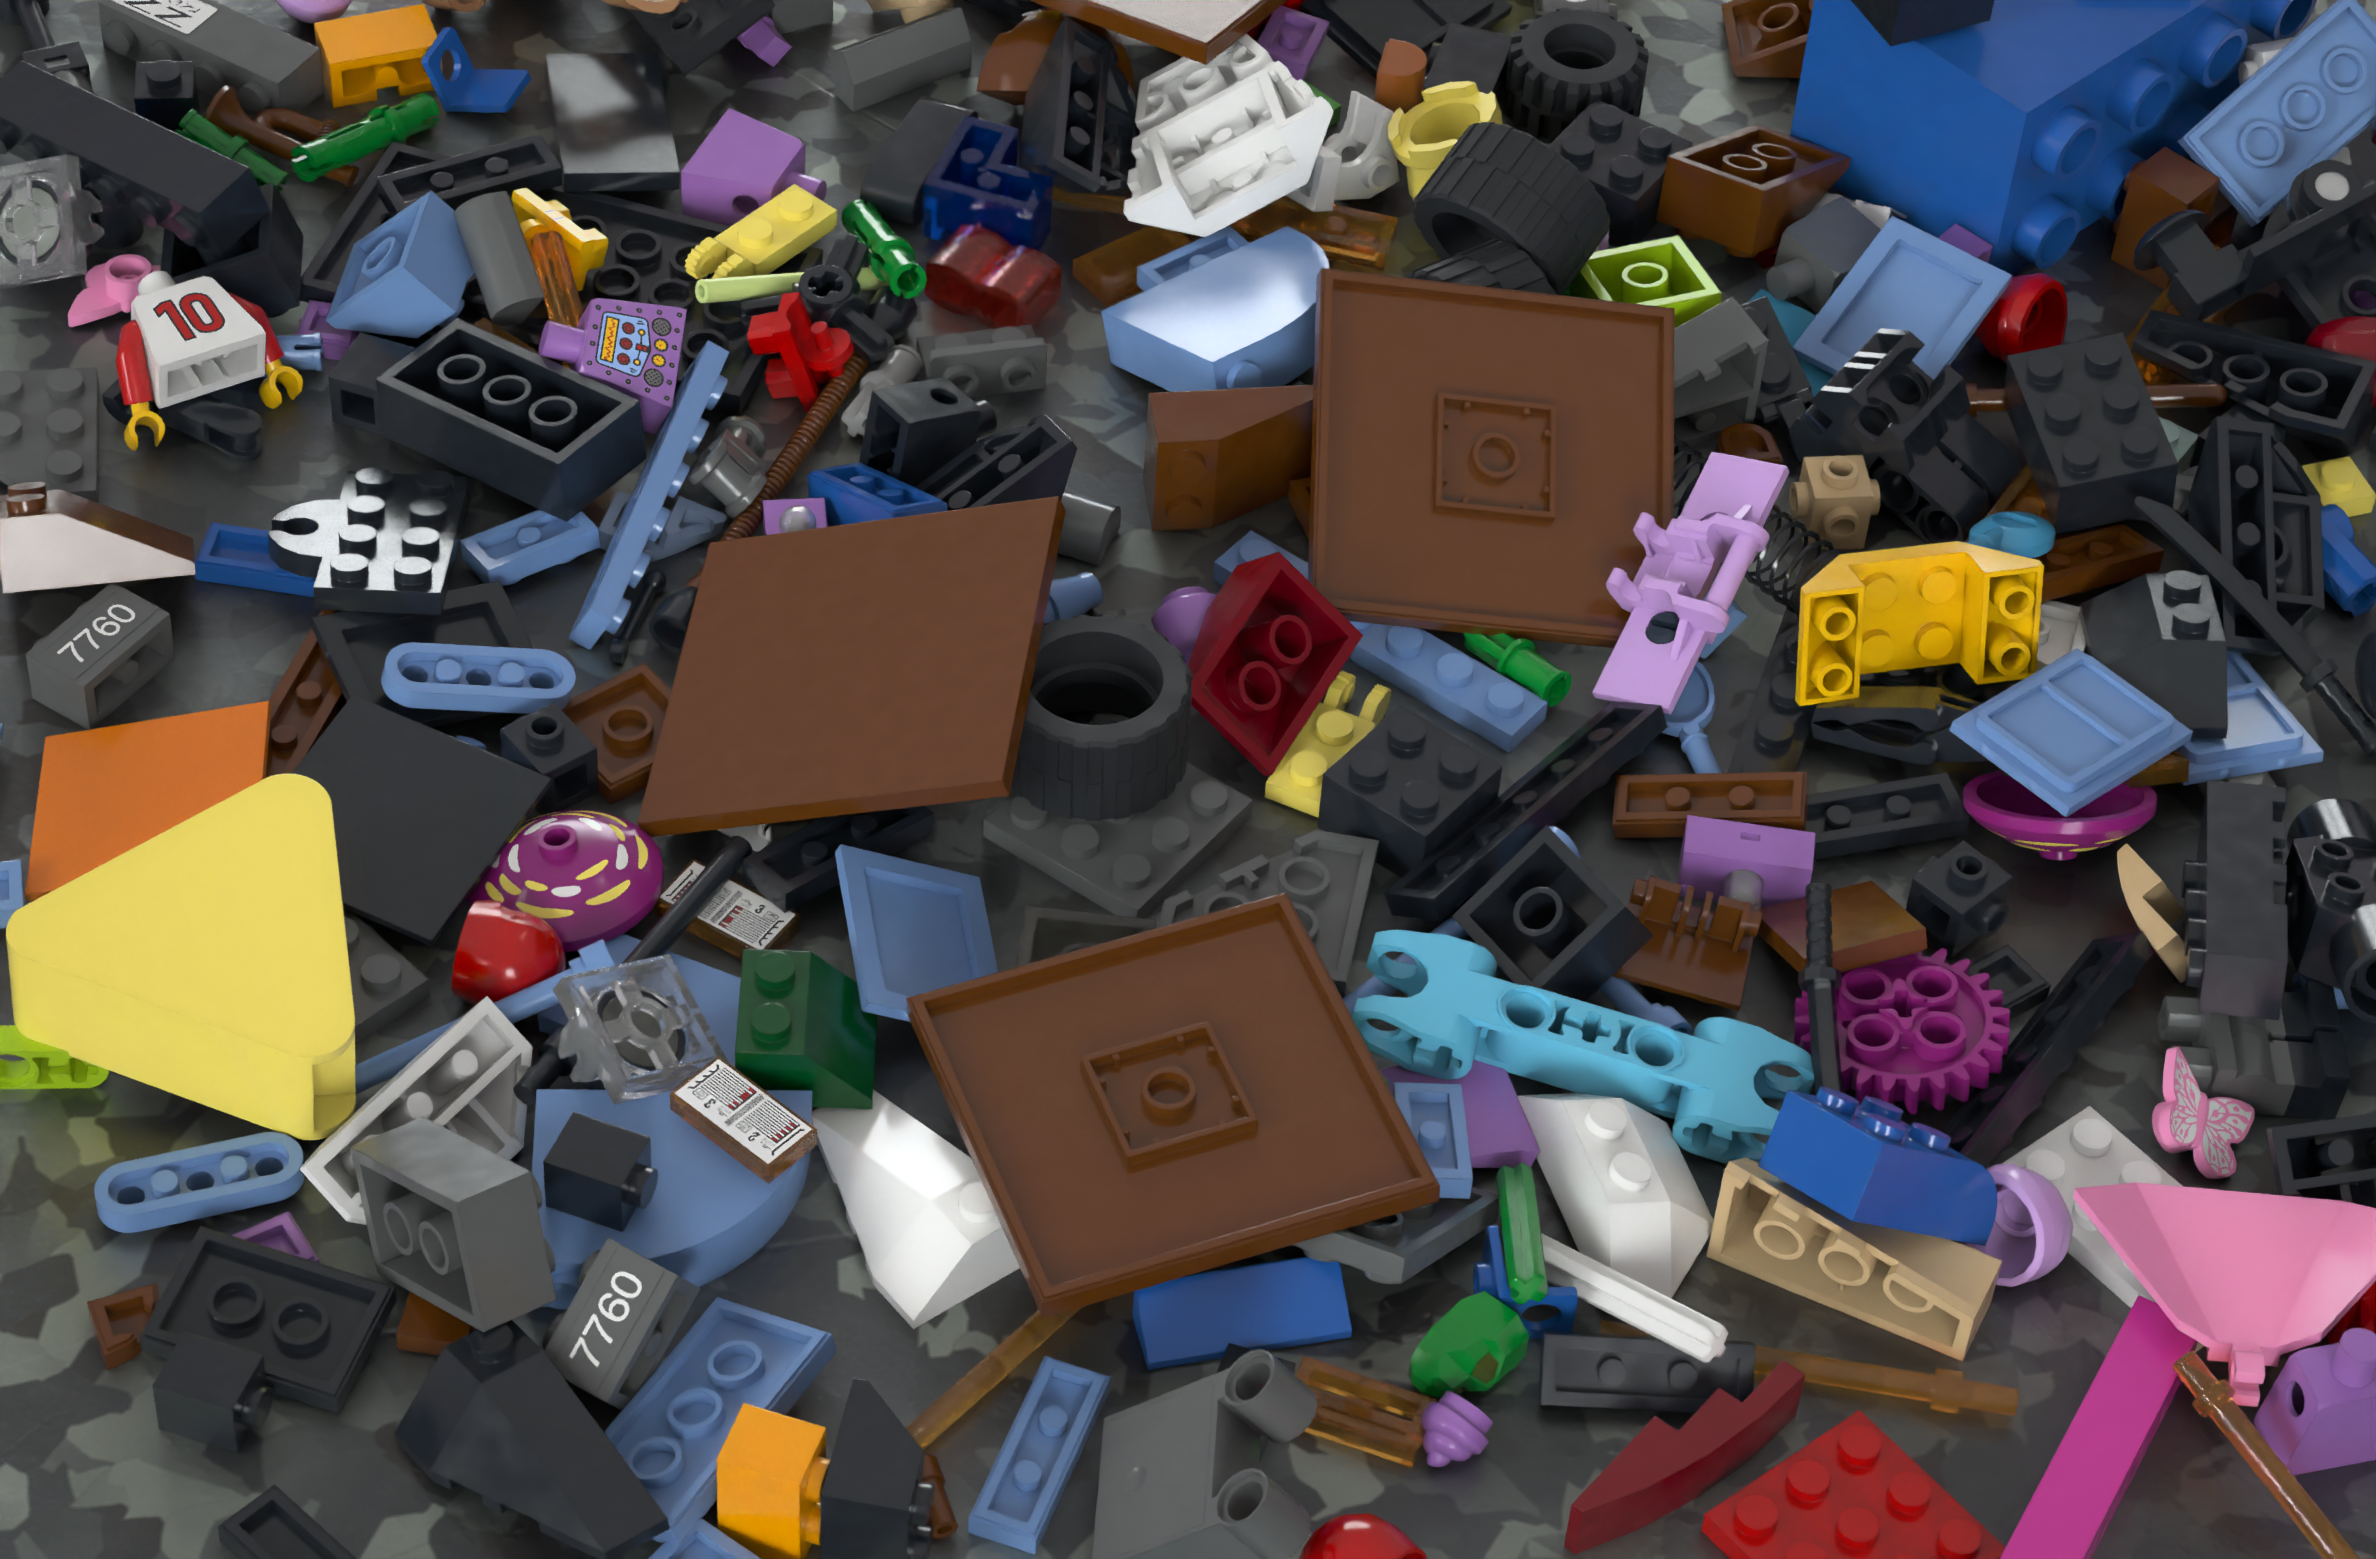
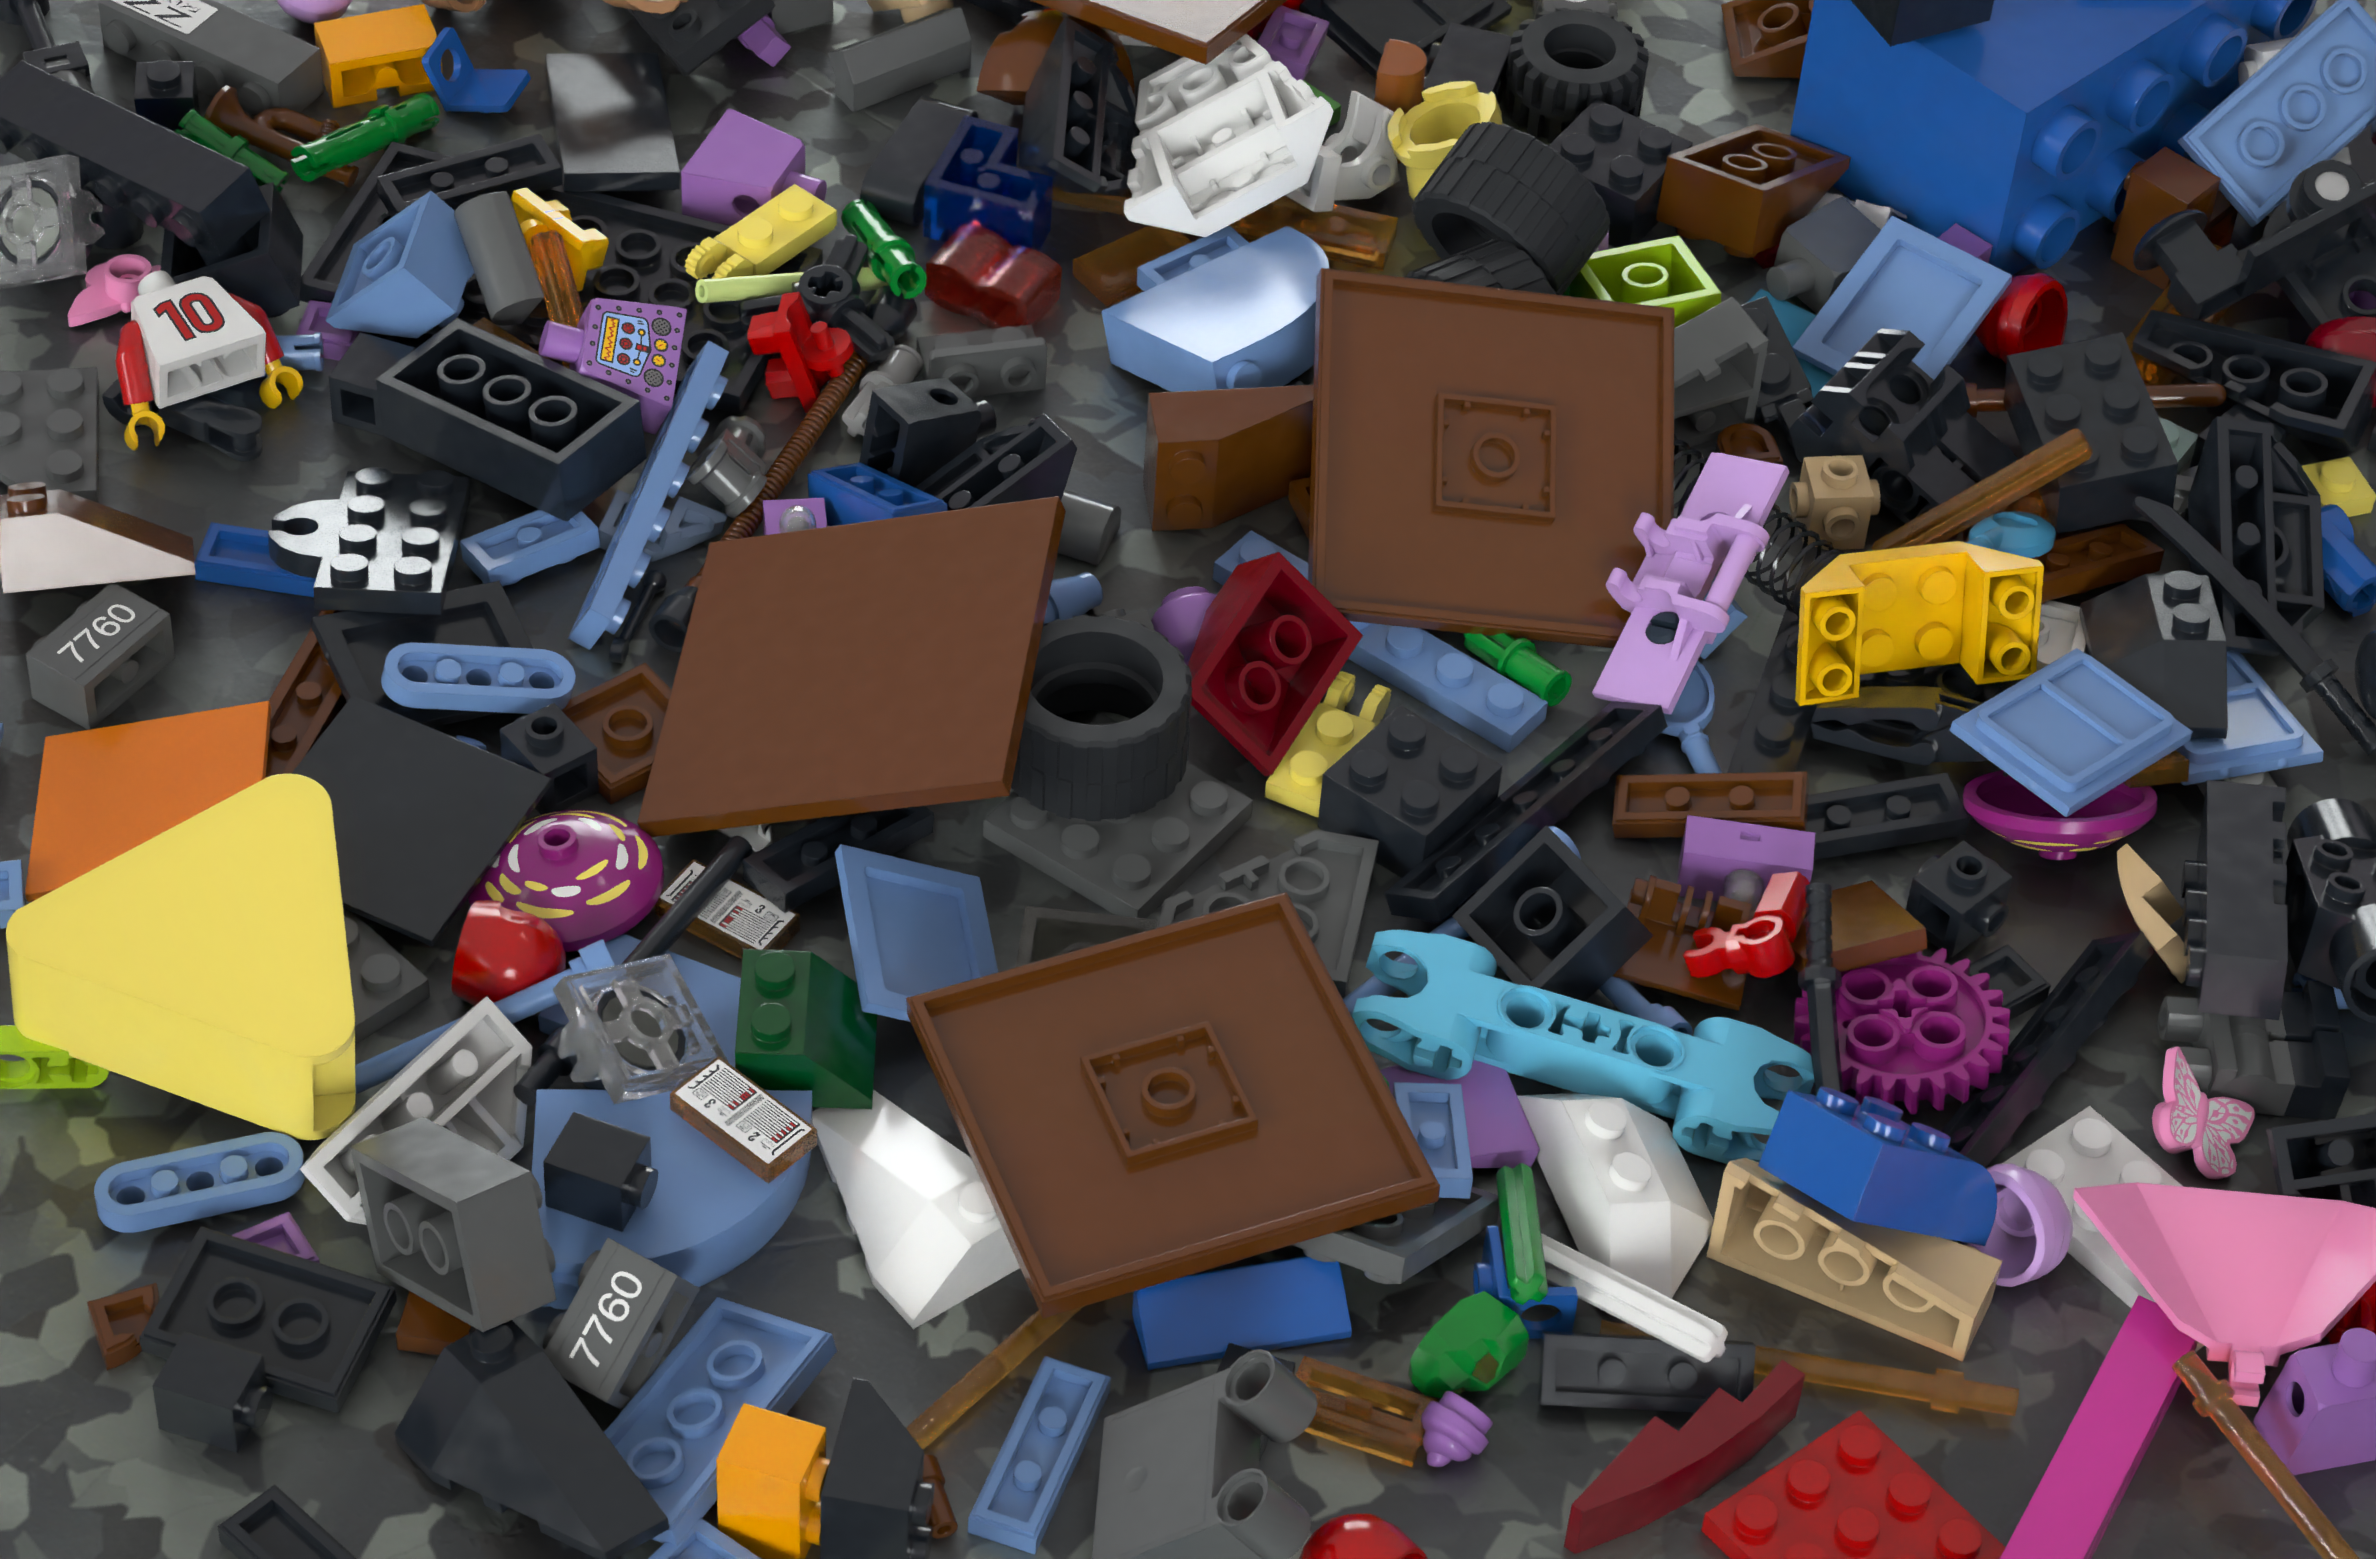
(1759, 944): none -> red bar
(1992, 493): none -> clear orange axle

